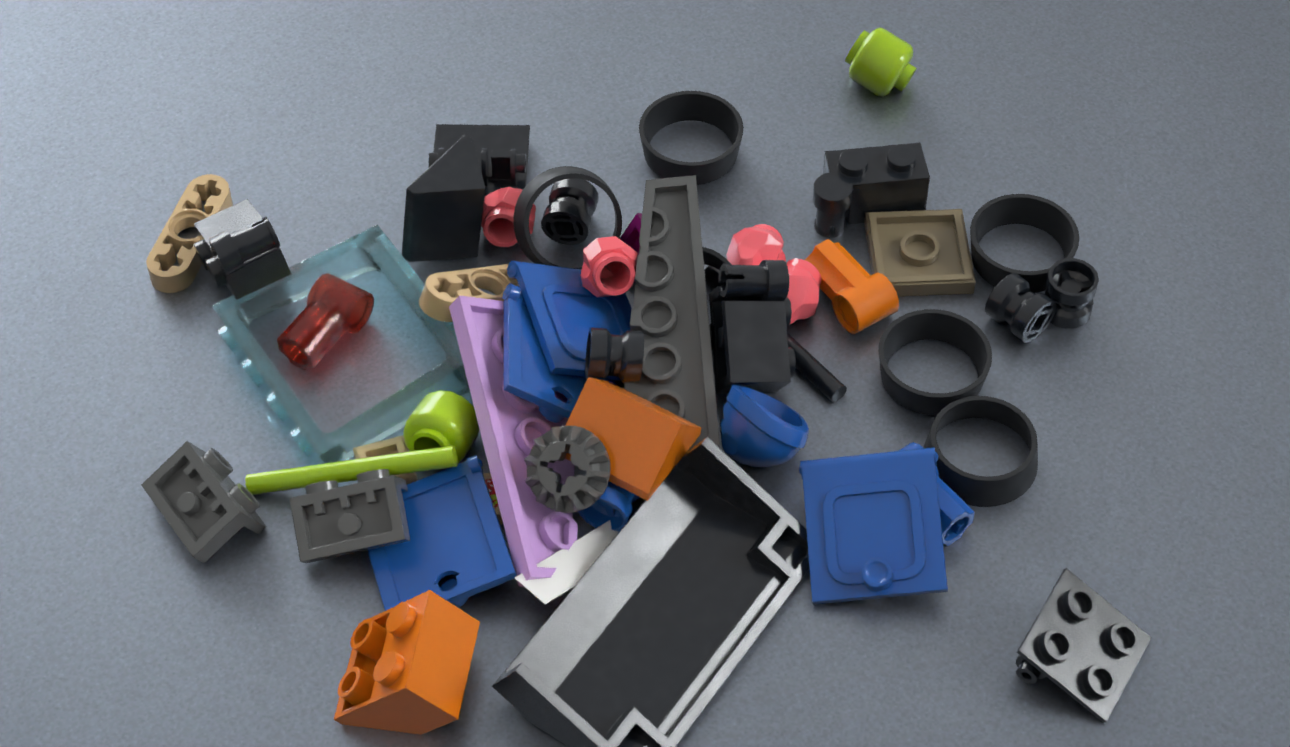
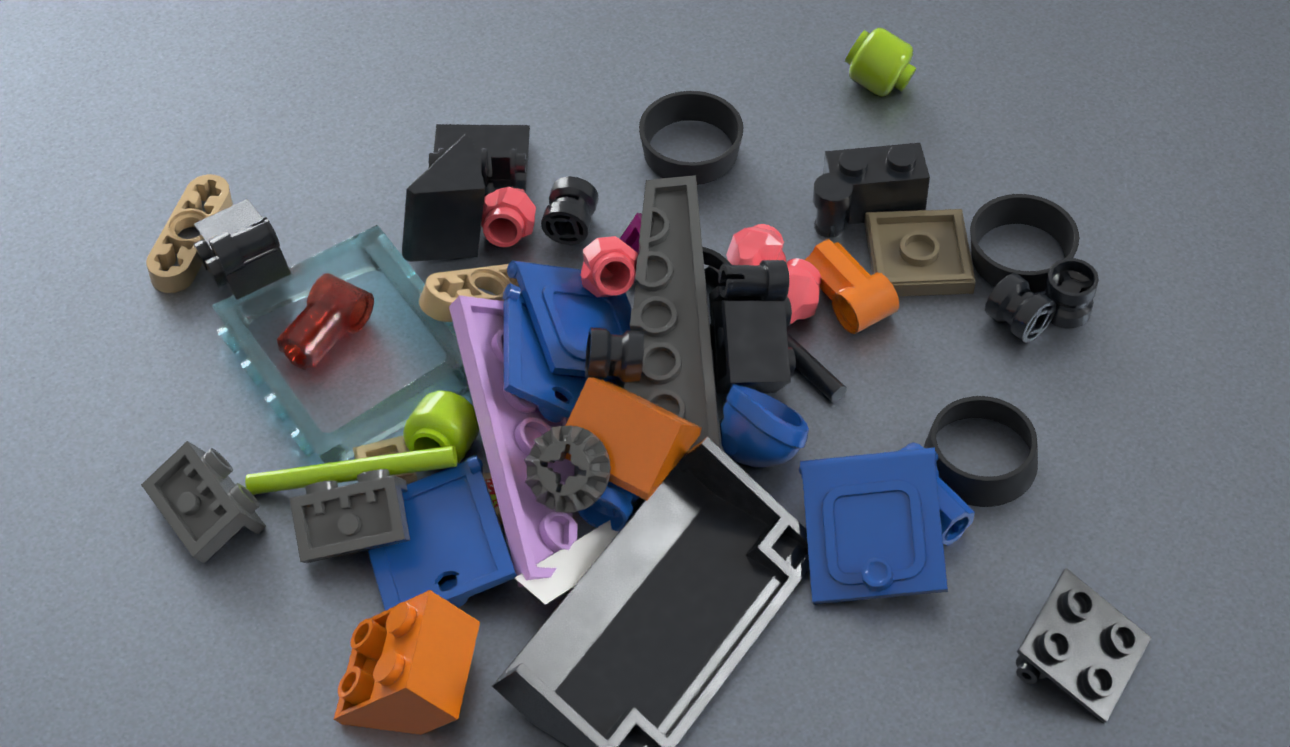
(533, 190): black tyre -> none
(933, 325): black tyre -> none

